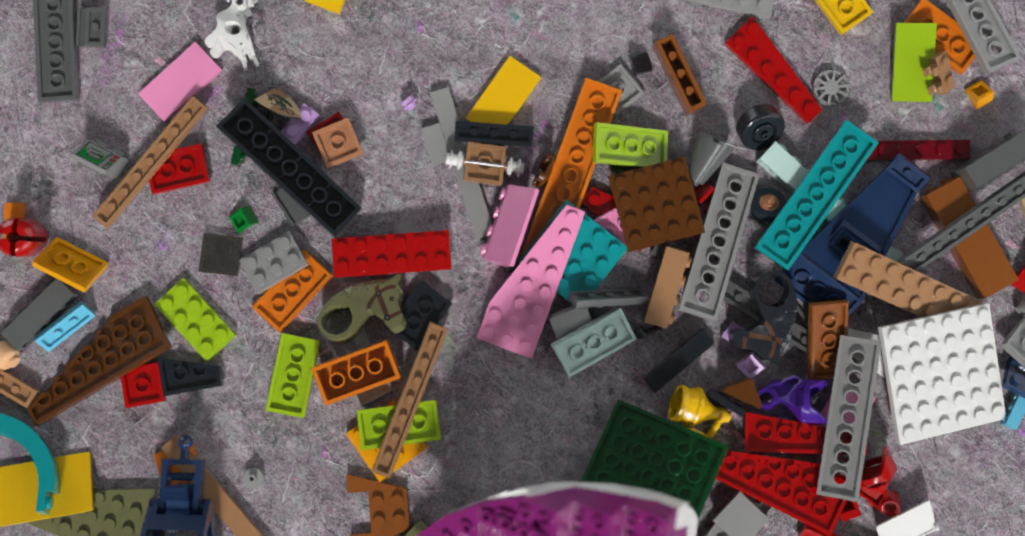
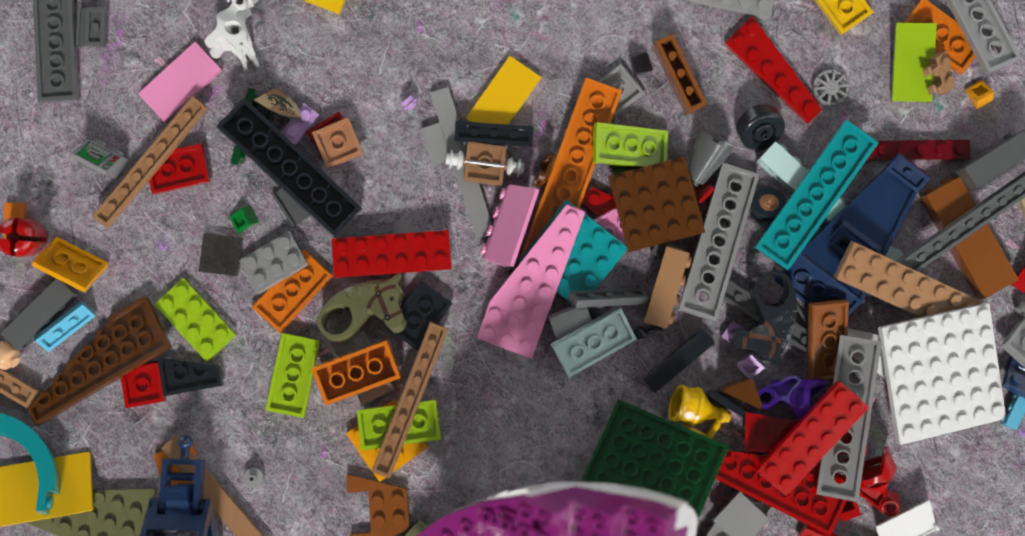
(812, 438): none -> red plate

